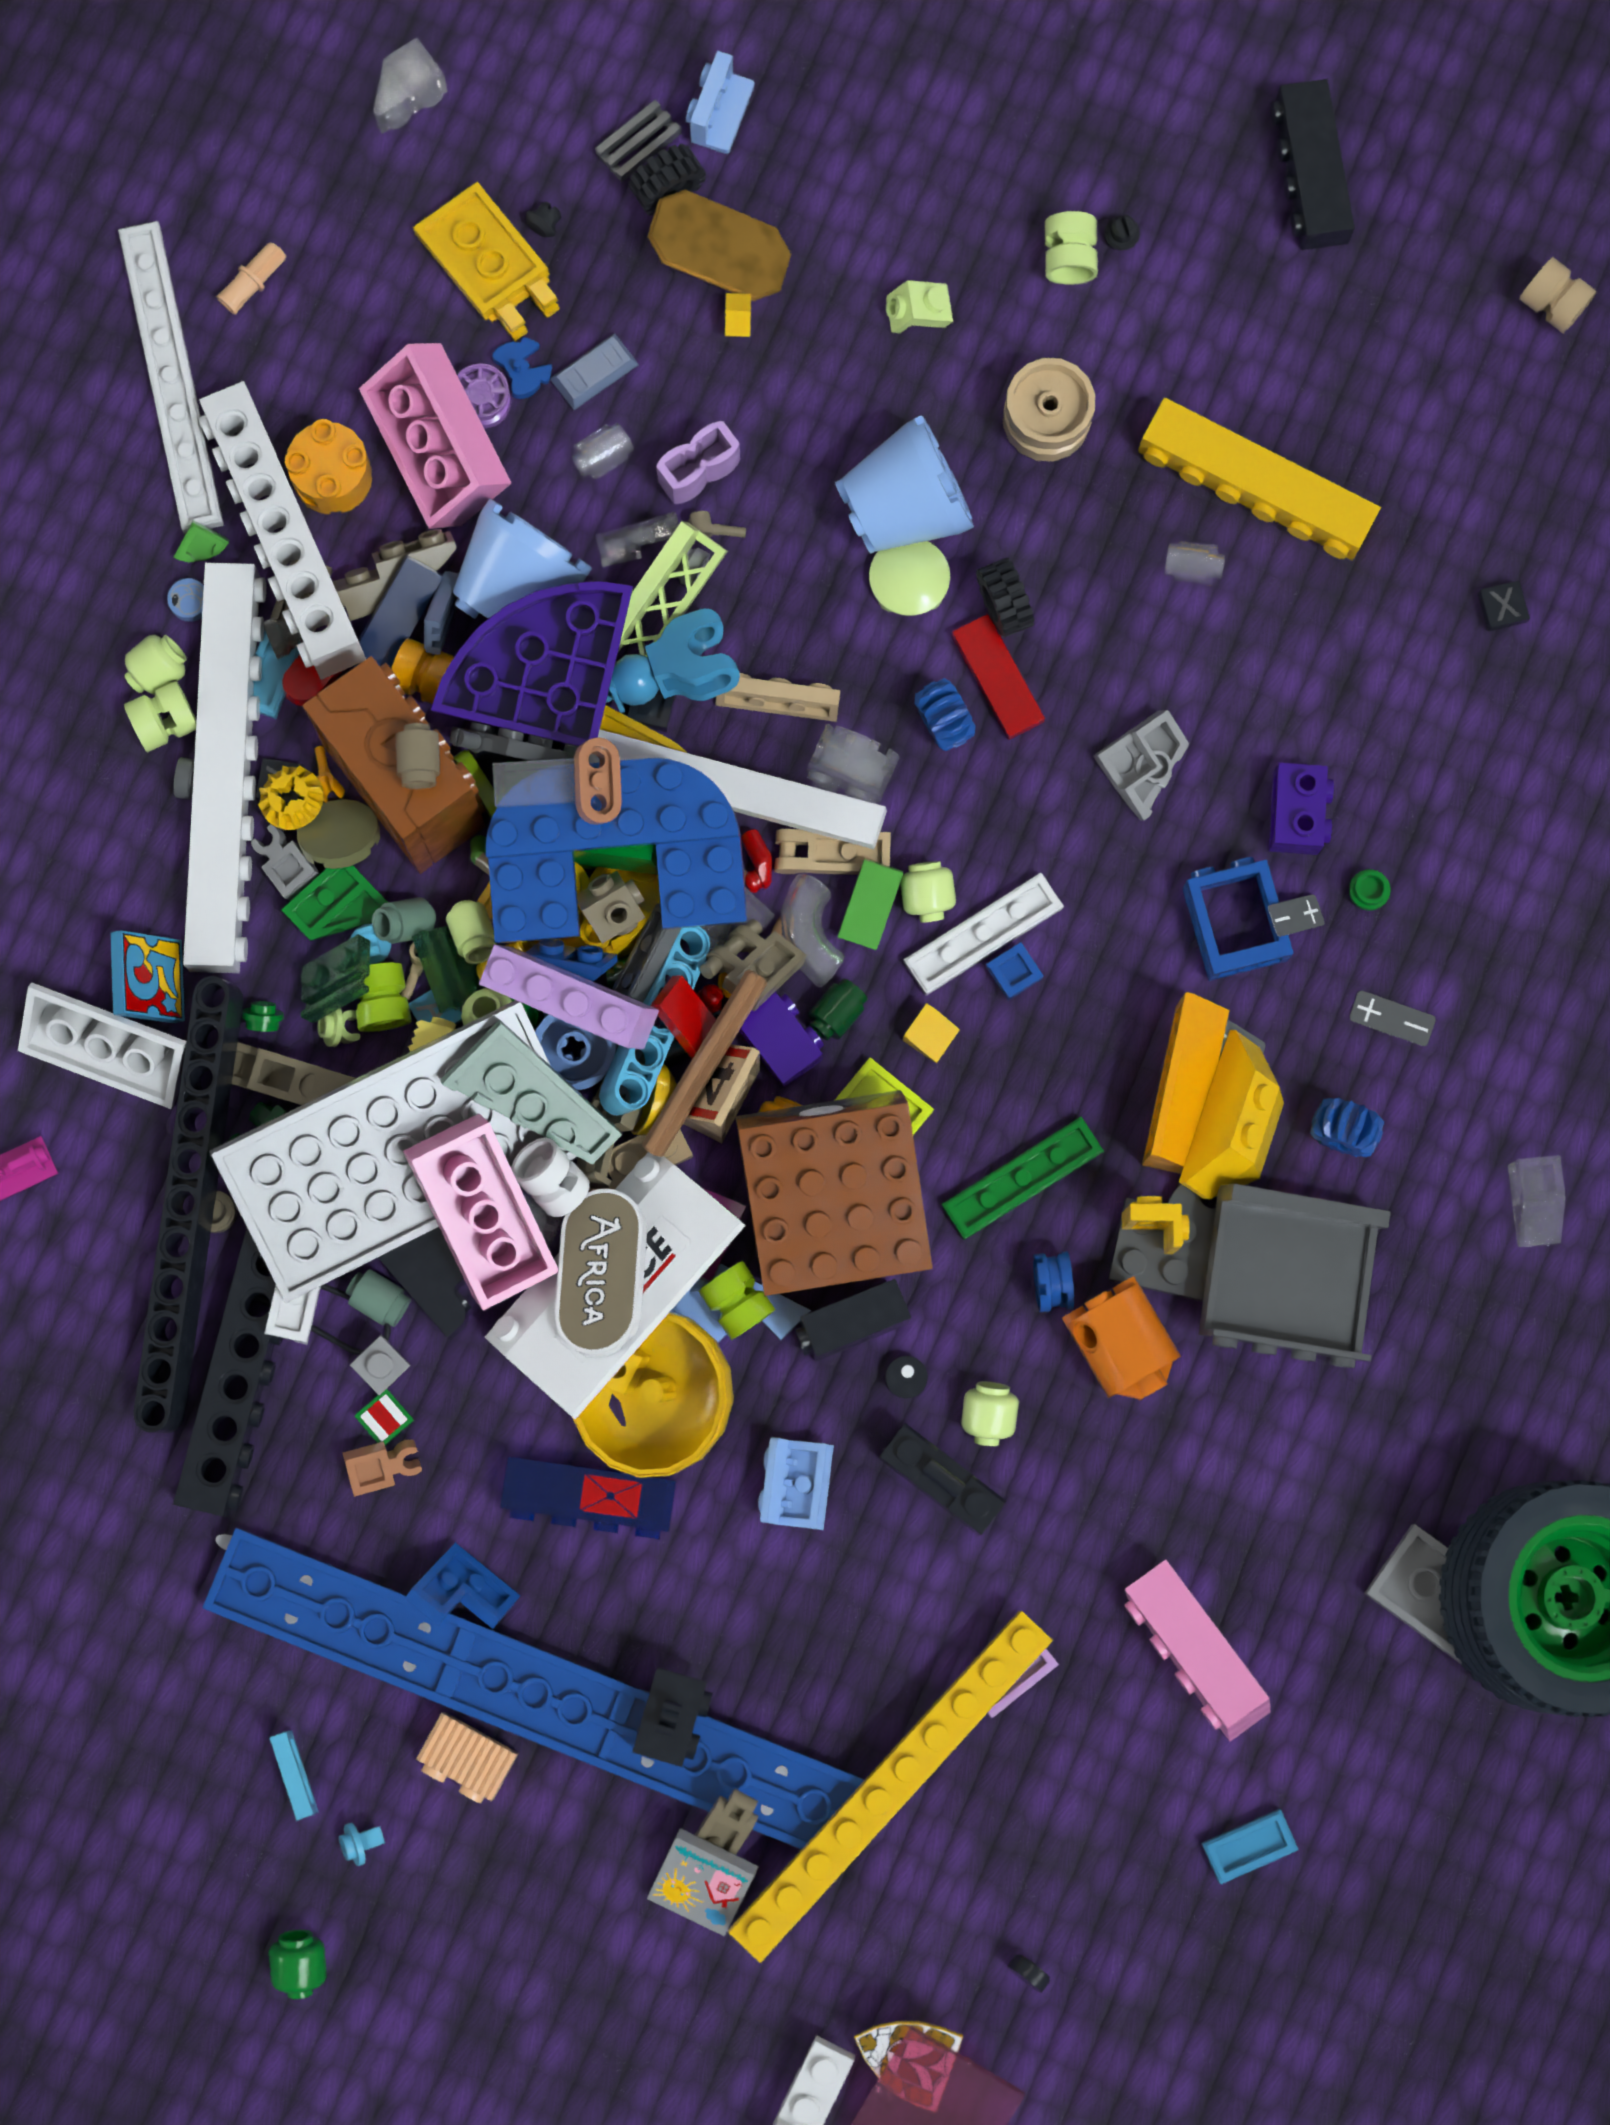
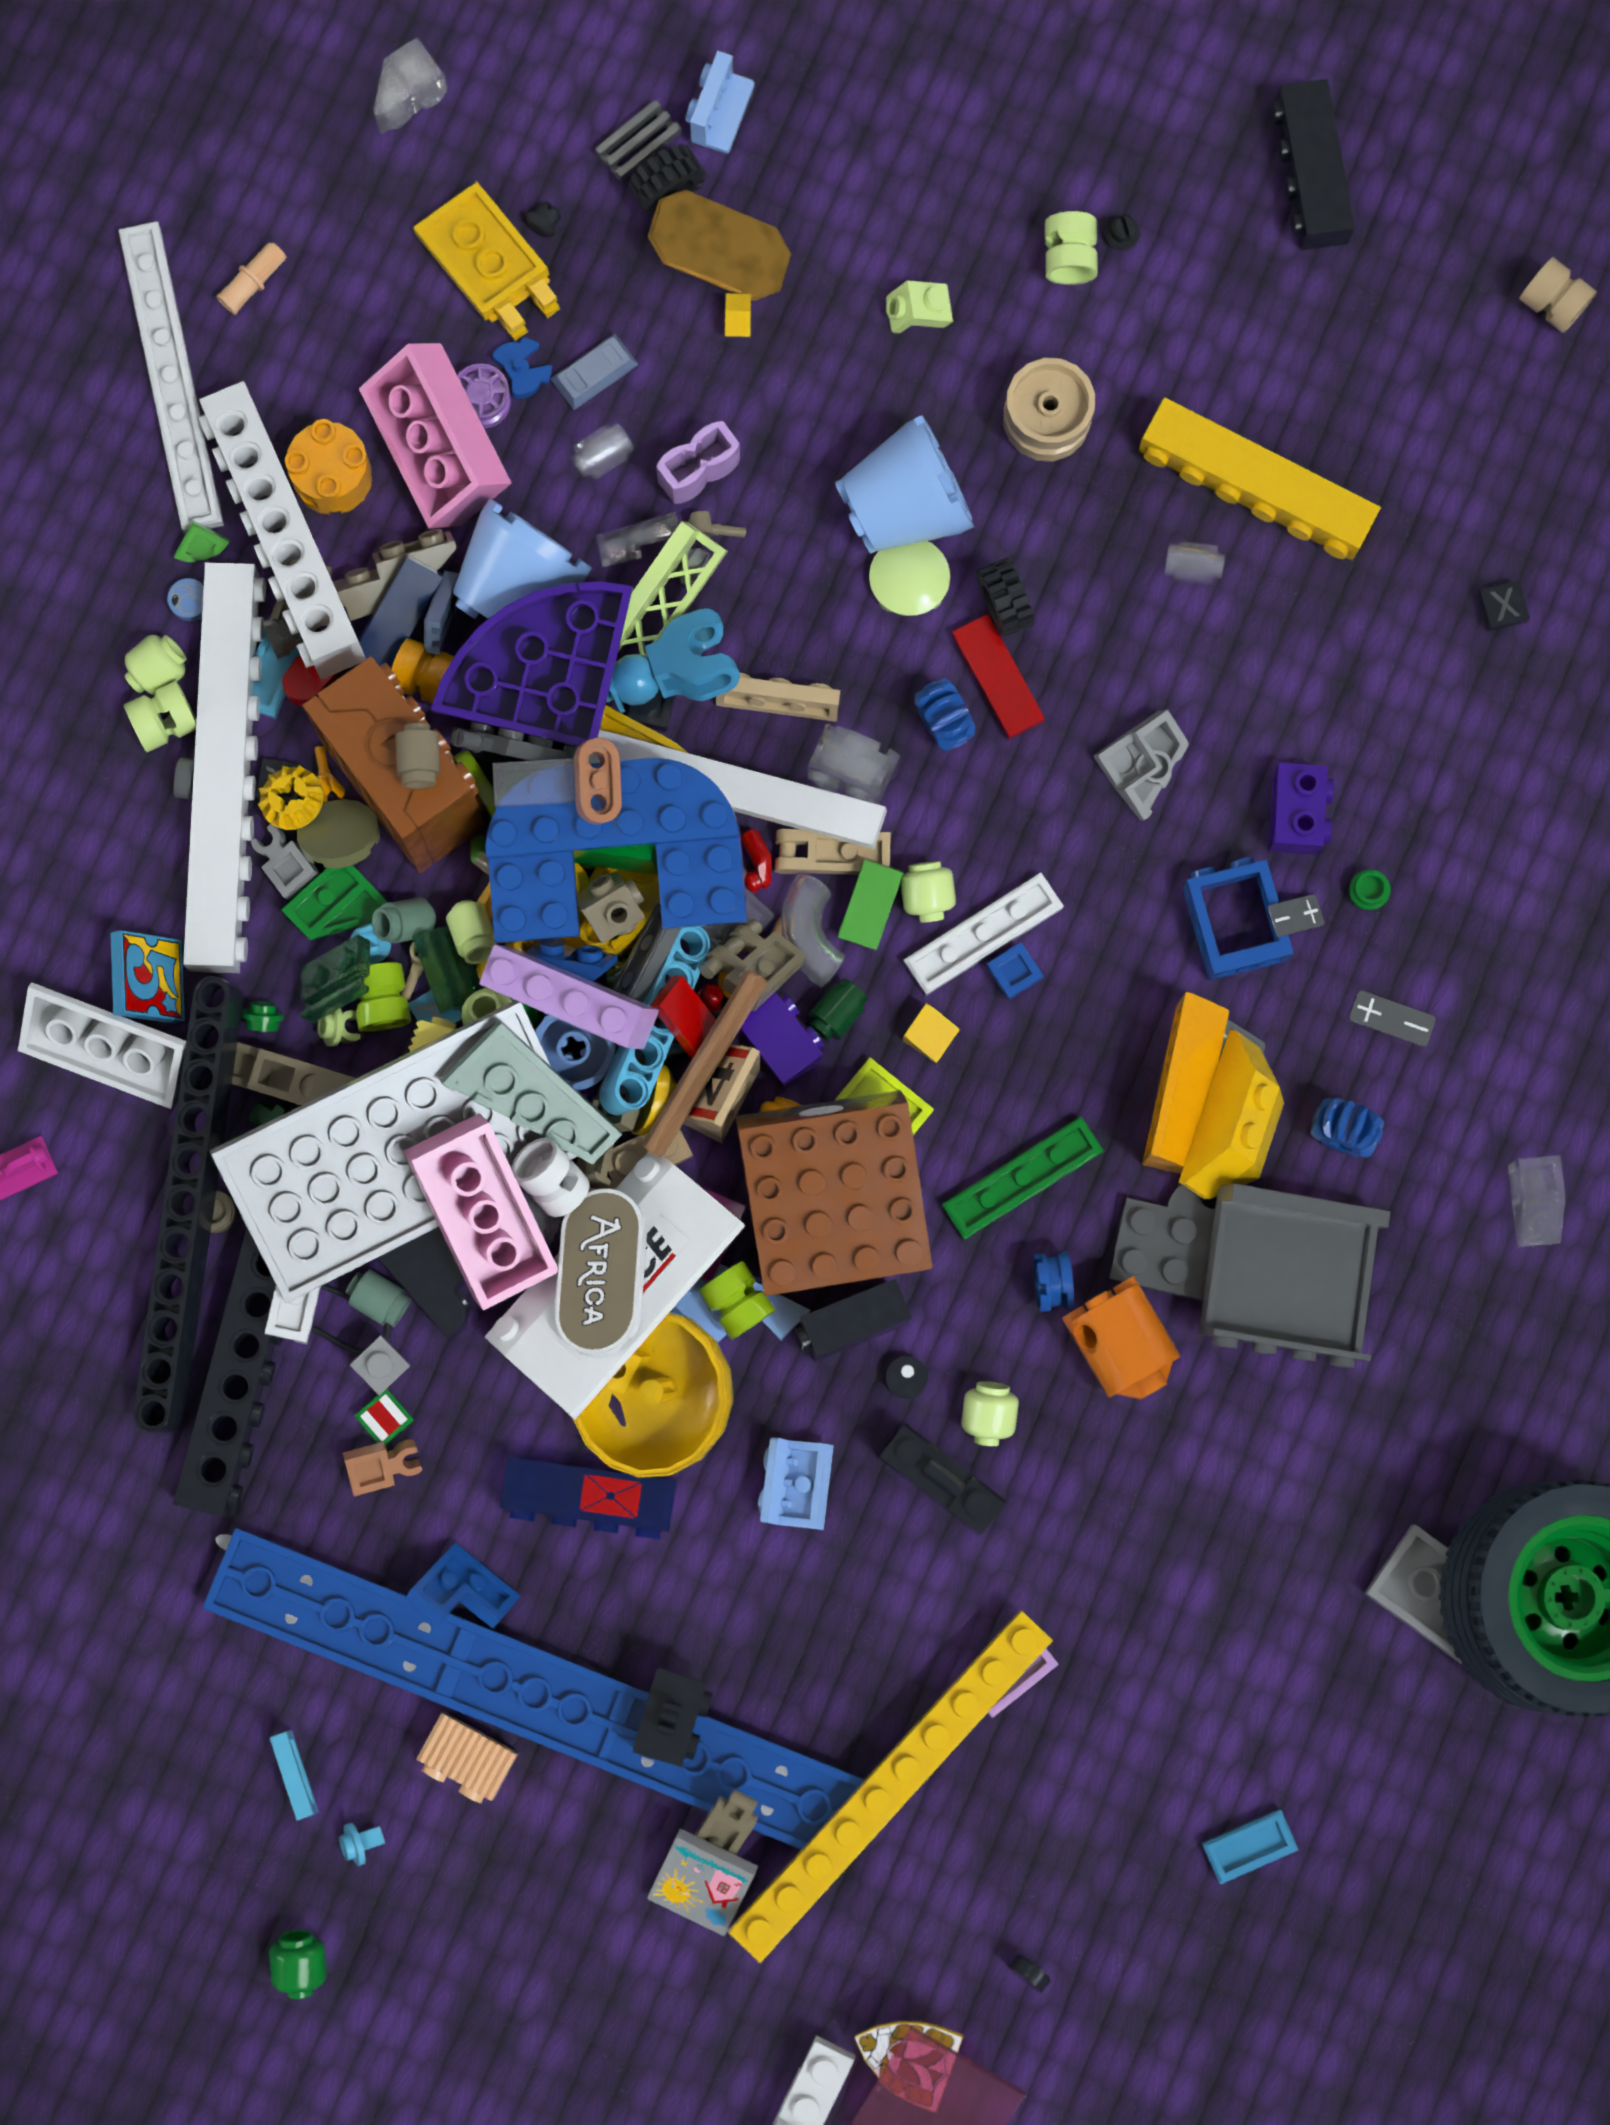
(1151, 1214): yellow bracket -> none
(1198, 1650): bright pink wedge -> none

